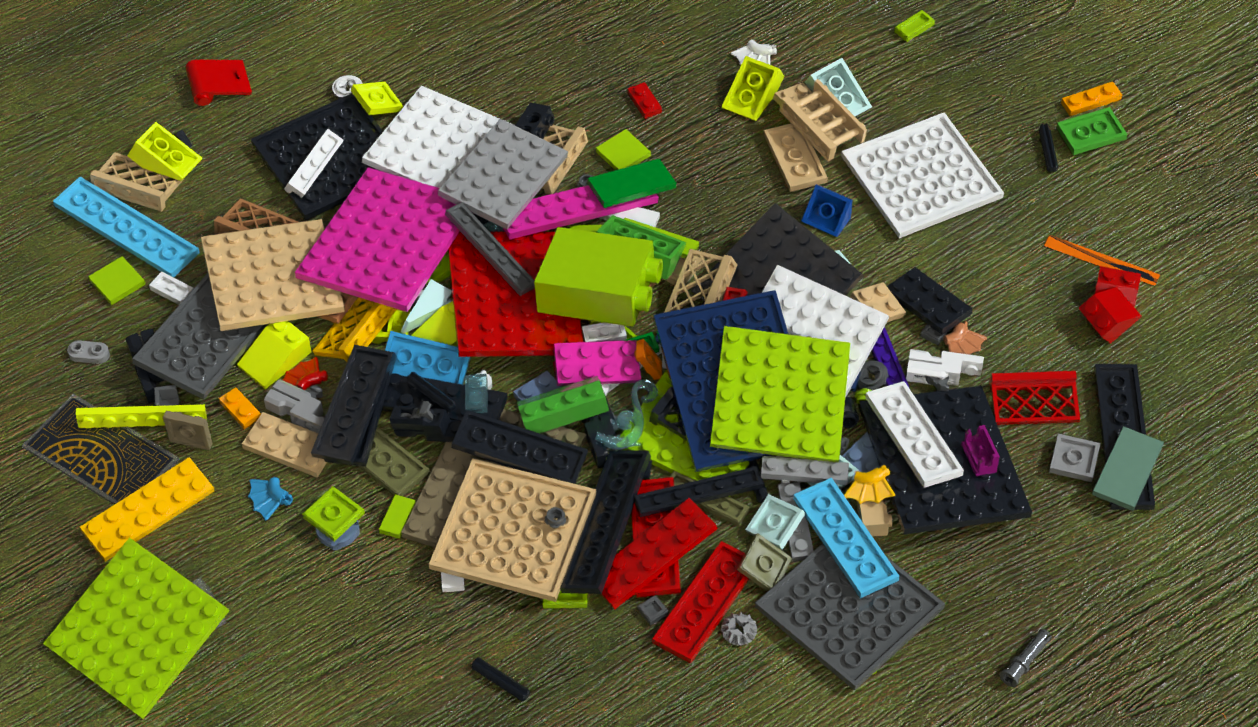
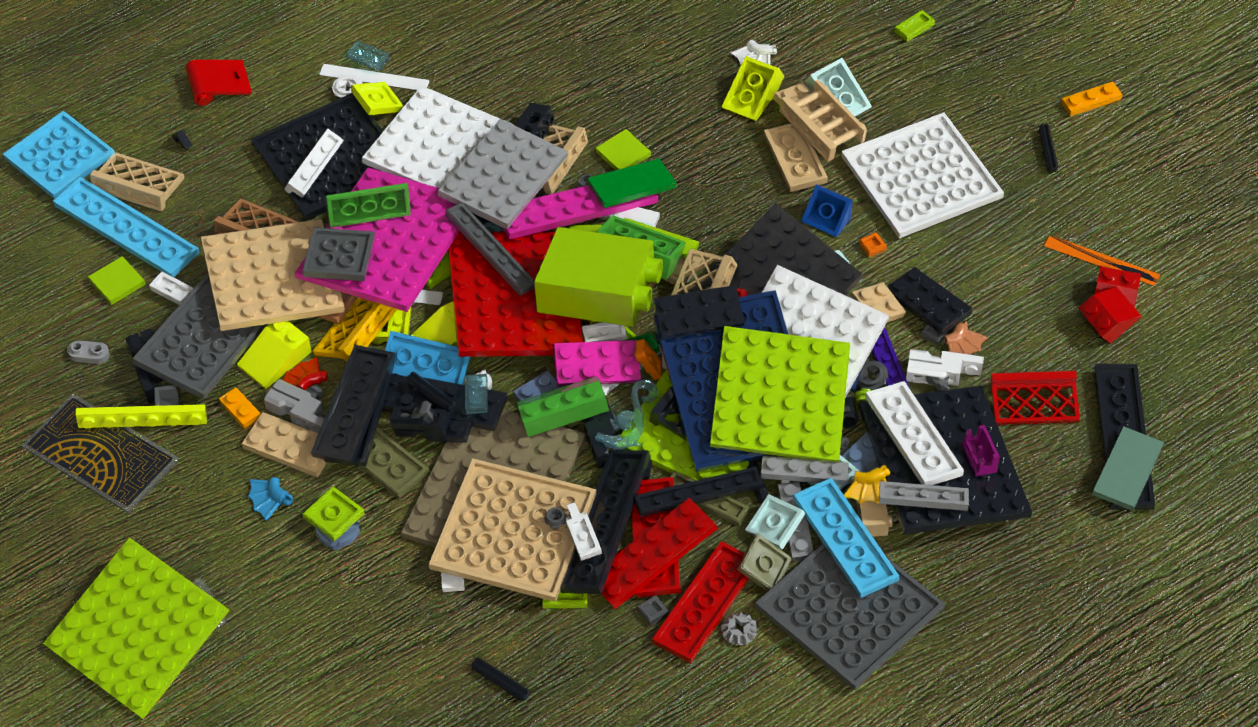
(58, 154): none -> medium azure plate
(147, 508): yellow plate -> none
(164, 153): neon yellow slope -> none
(188, 430): dark tan plate -> none
(339, 254): none -> dark grey plate
(368, 55): none -> clear light blue plate
(368, 205): none -> bright green slope
(373, 77): none -> white sticker
(397, 516): lime tile -> none
(430, 301): light aqua slope -> none
(518, 448): black plate -> none
(582, 533): none -> white hinge
(644, 100): red plate -> none
(698, 312): none -> black plate
(872, 244): none -> orange tile
(924, 495): none -> light grey plate
(1020, 664): dark grey pin -> none
(1074, 457): light grey plate -> none
(1091, 131): bright green plate -> none

